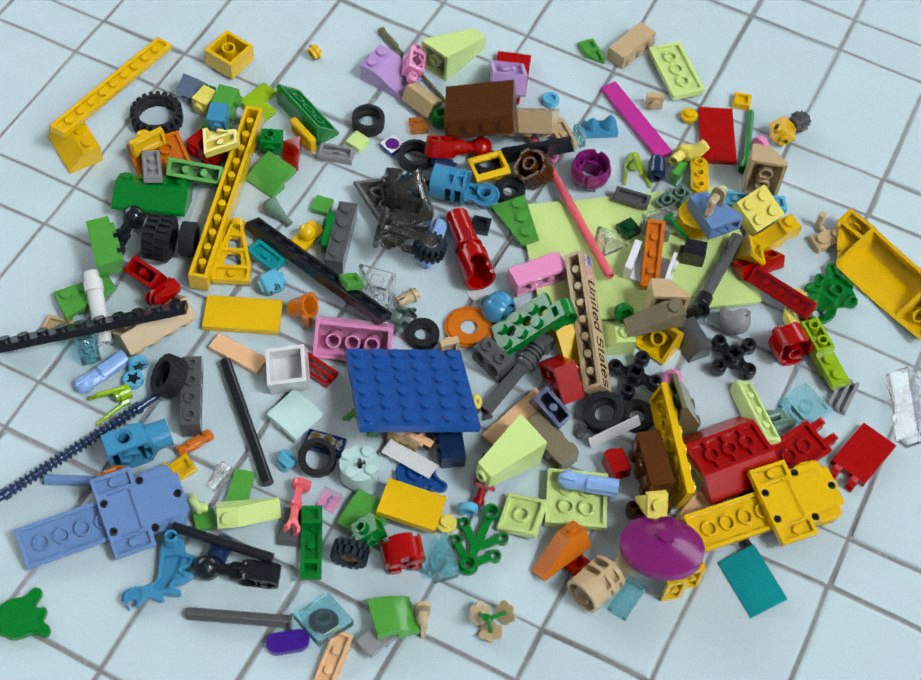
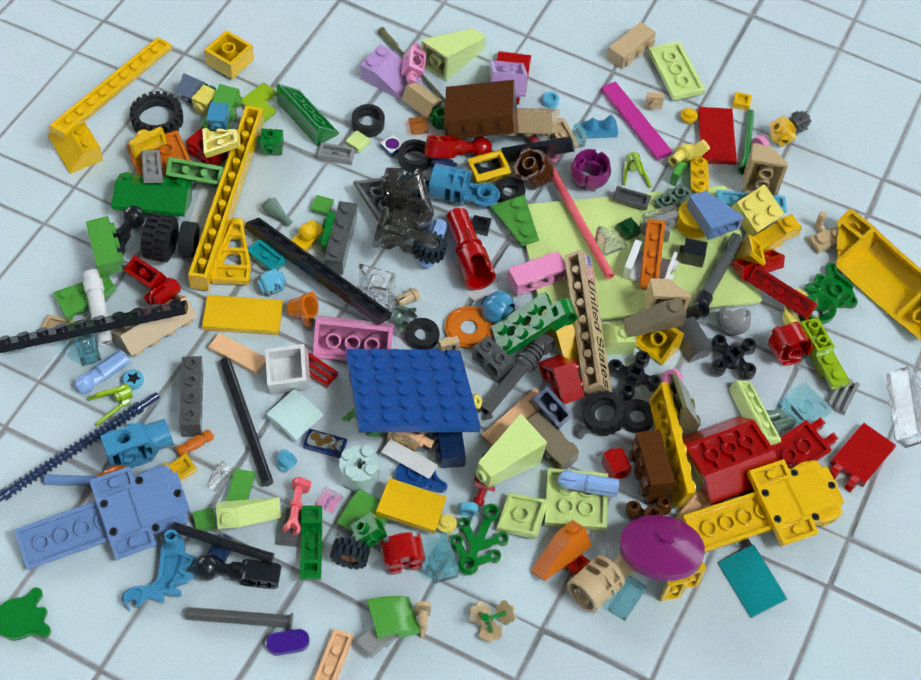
(137, 362): medium azure tile -> none
(168, 376): black tyre -> none
(198, 507): yellowish green arm -> none
(270, 174): bright green slope -> none
(292, 151): red slope -> none
(298, 129): yellow tile -> none
(314, 51): yellow plate -> none
(317, 473): black tyre -> none
(323, 619): clear light blue tile -> none
(351, 281): bright green tile -> none
(591, 50): bright green tile -> none
(614, 431): white sticker -> none
(623, 311): green tile -> none
(653, 504): light yellow bracket -> none
(656, 168): dark blue brick -> none
(669, 217): green pin -> none
(717, 198): tan piece -> none

